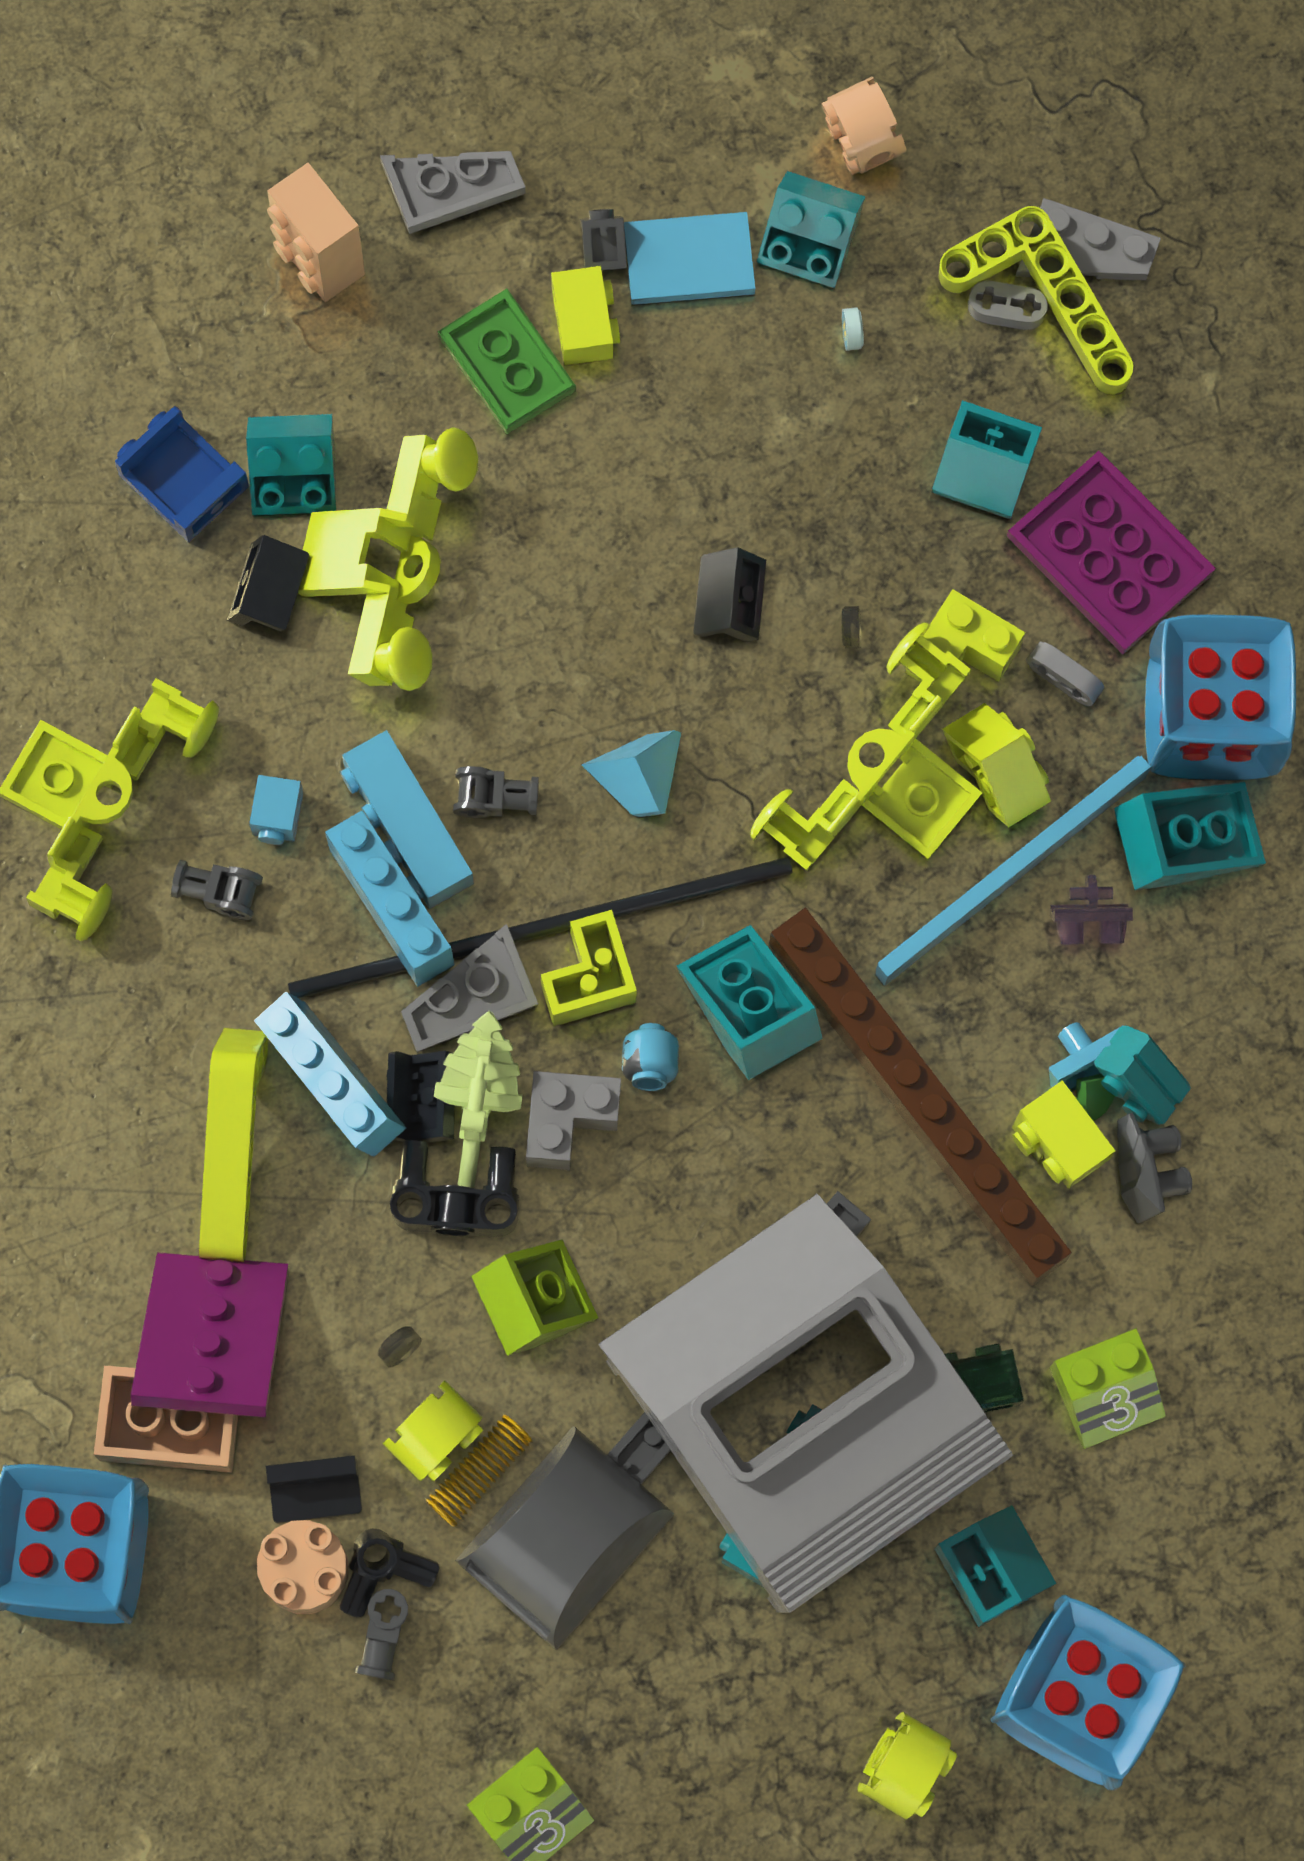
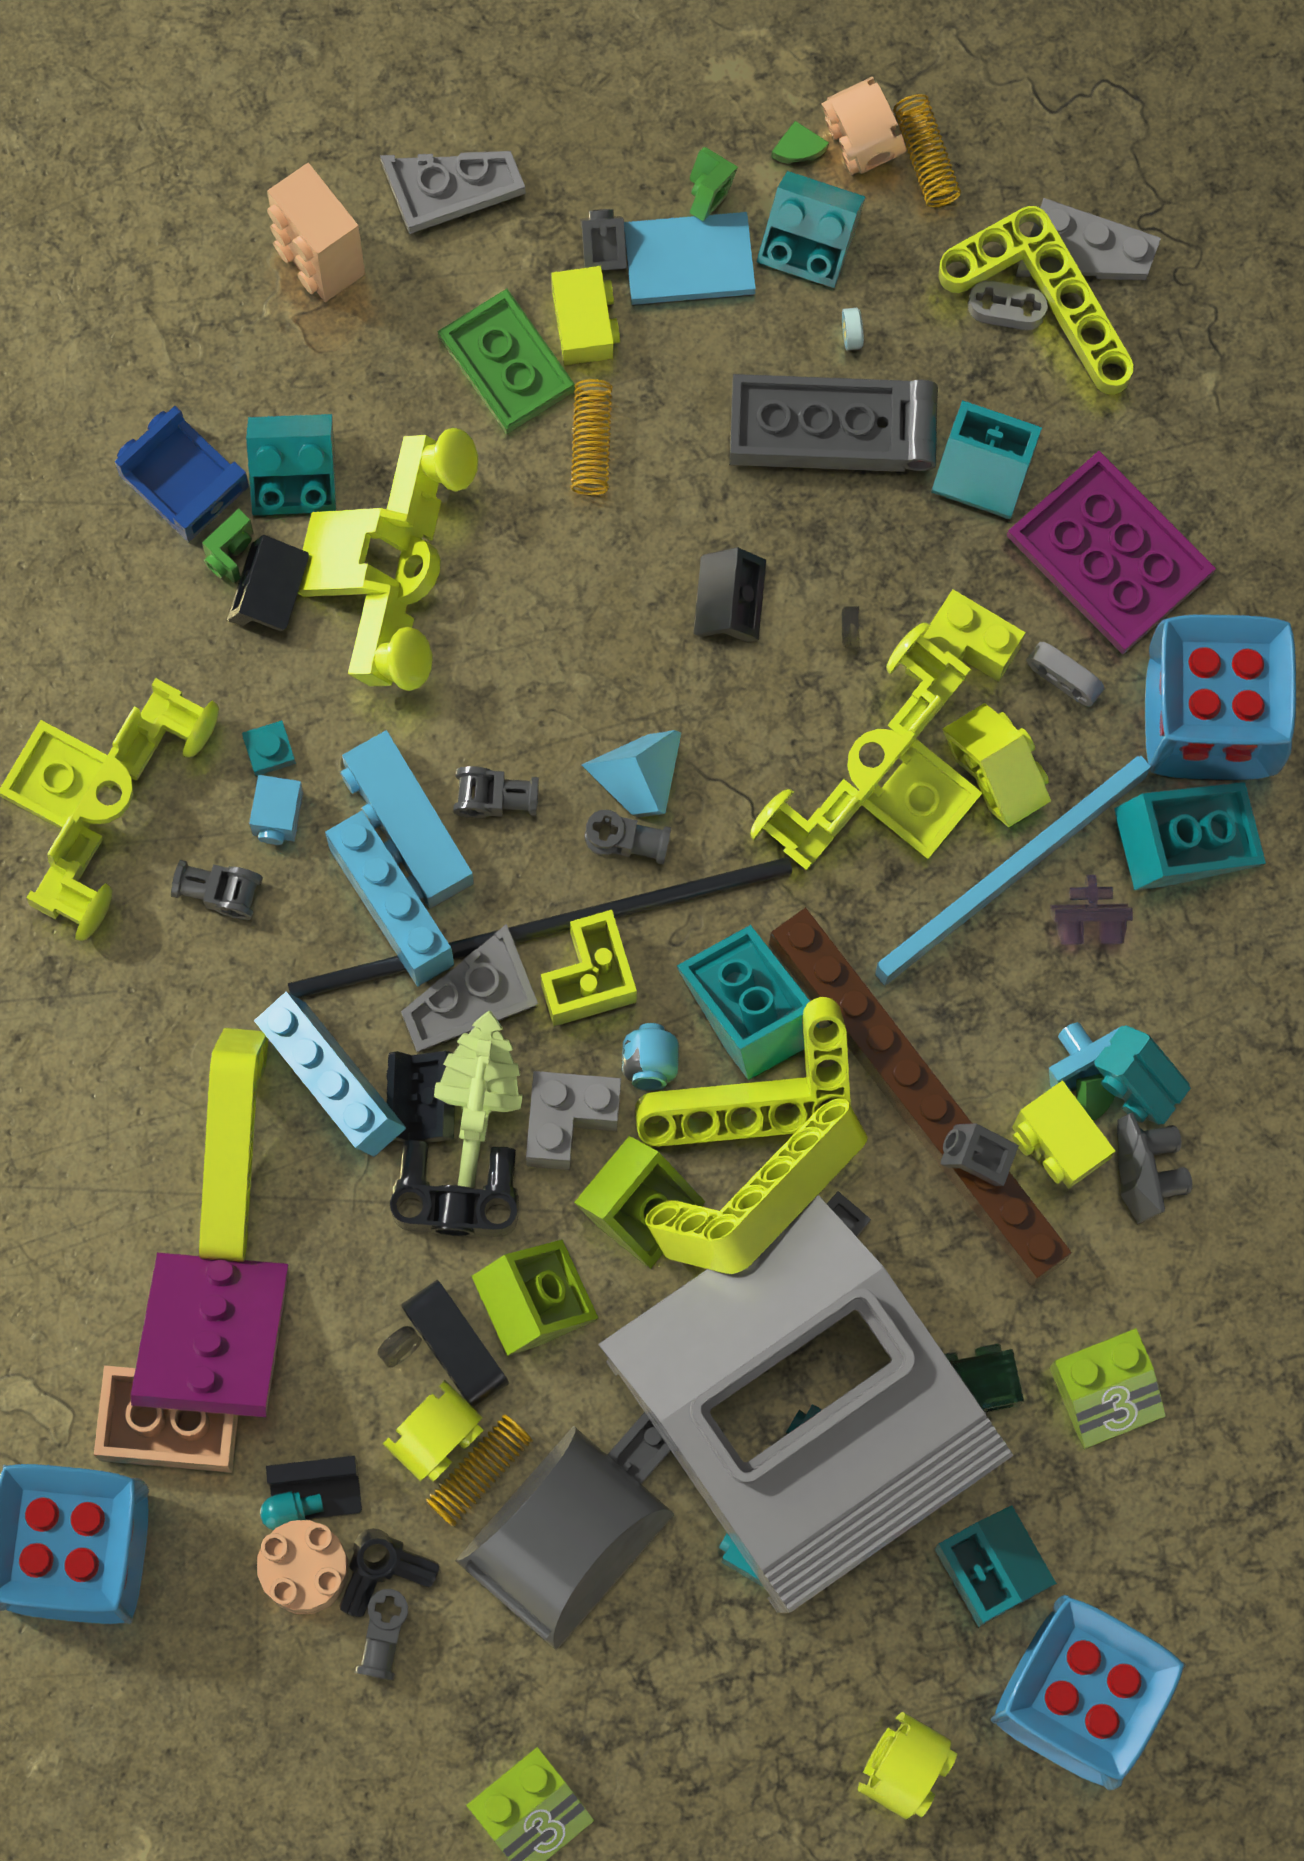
(229, 538): none -> bright green bracket
(268, 748): none -> teal plate
(288, 1507): none -> teal cylinder
(455, 1344): none -> black beam
(593, 416): none -> yellow piece
(625, 1193): none -> lime slope
(626, 837): none -> dark grey connector
(712, 182): none -> bright green bracket
(760, 1097): none -> neon yellow beam
(767, 1202): none -> neon yellow beam
(799, 145): none -> bright green tile
(833, 423): none -> dark grey hinge
(915, 111): none -> yellow piece
(979, 1153): none -> dark grey bracket

